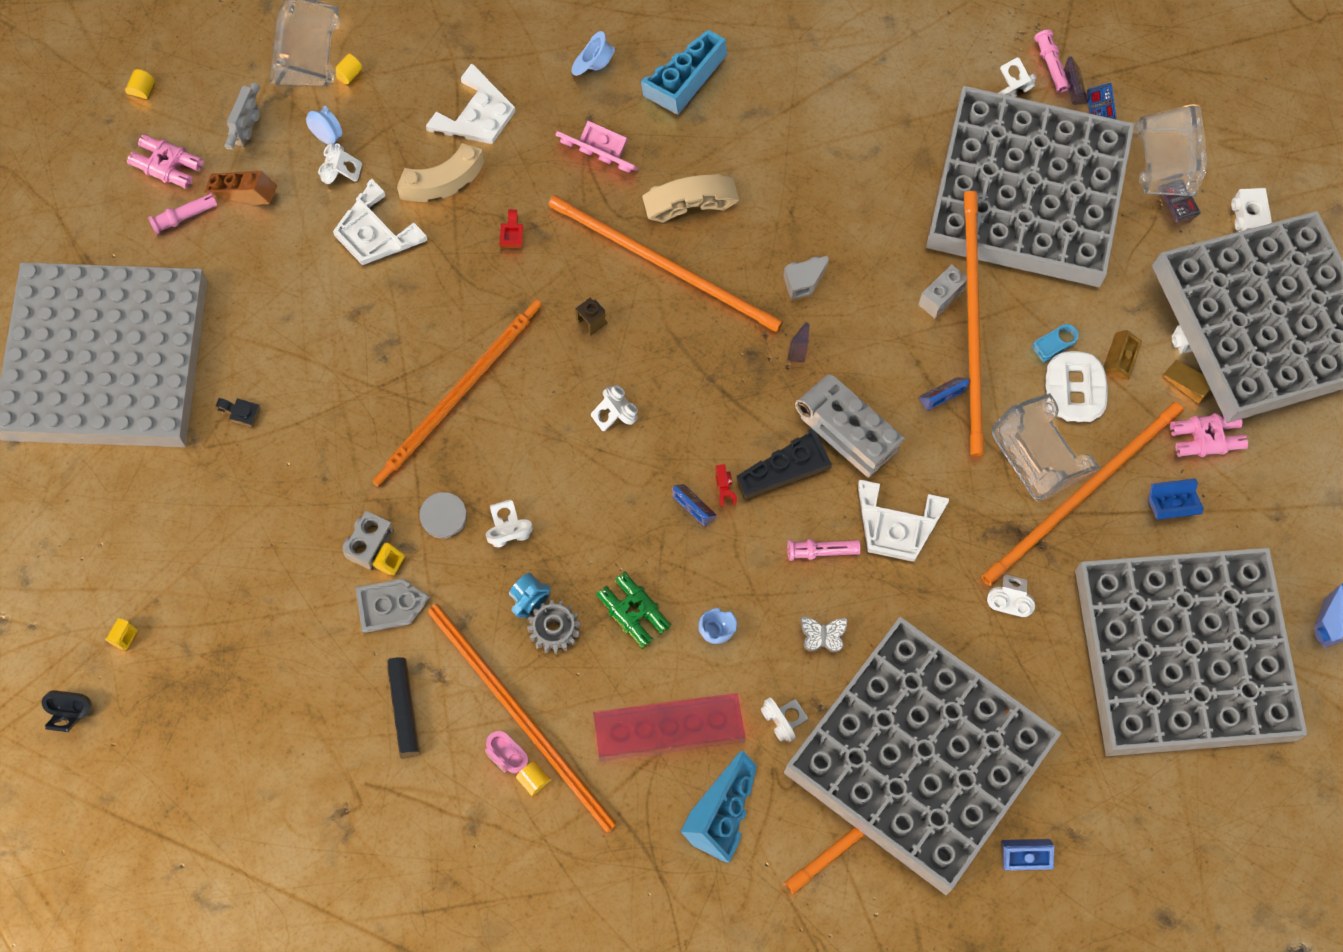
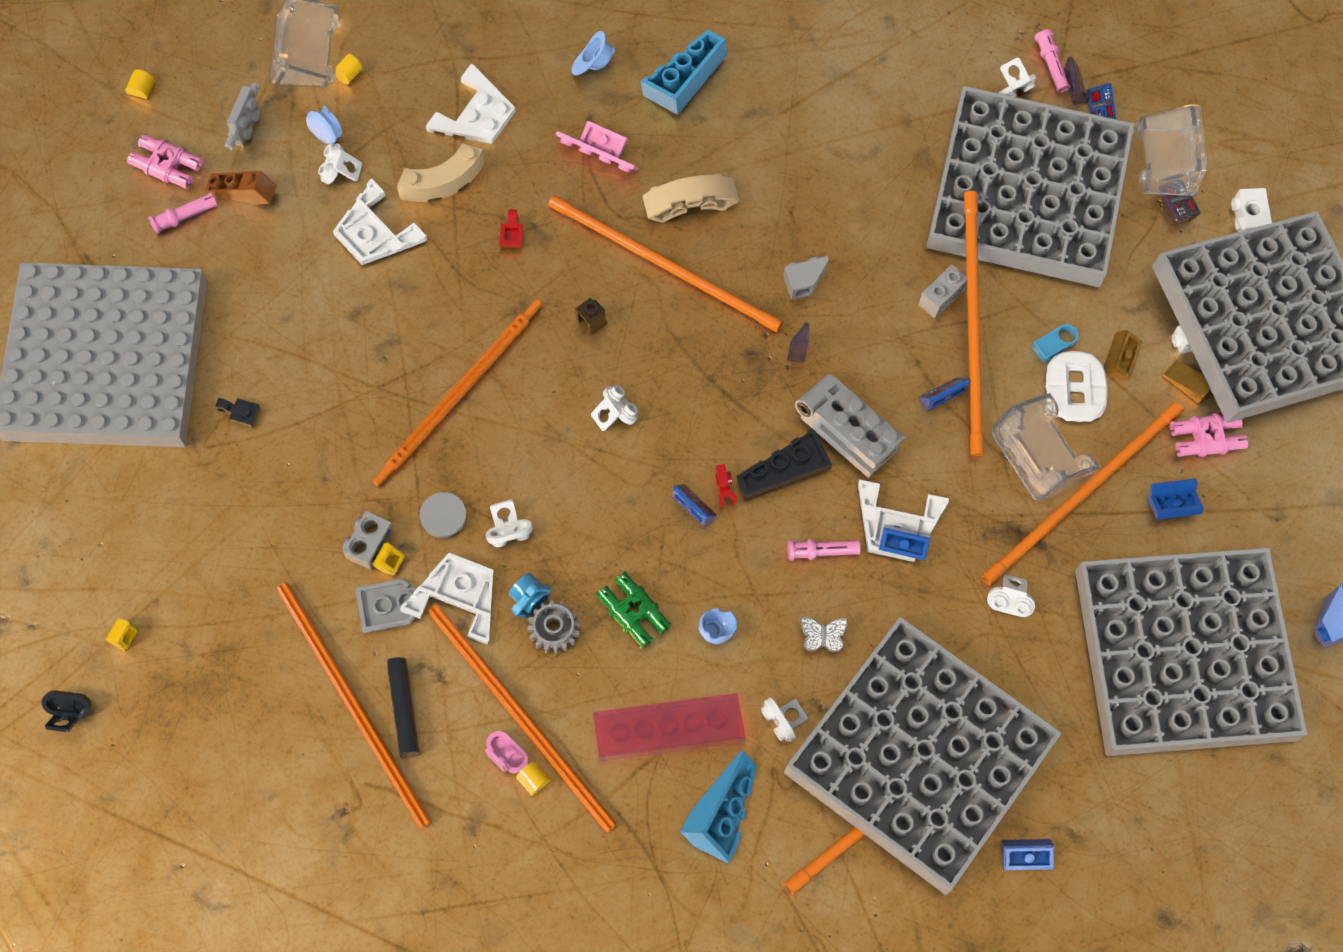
(354, 706): none -> orange axle
(461, 585): none -> white wing
(904, 542): none -> blue slope

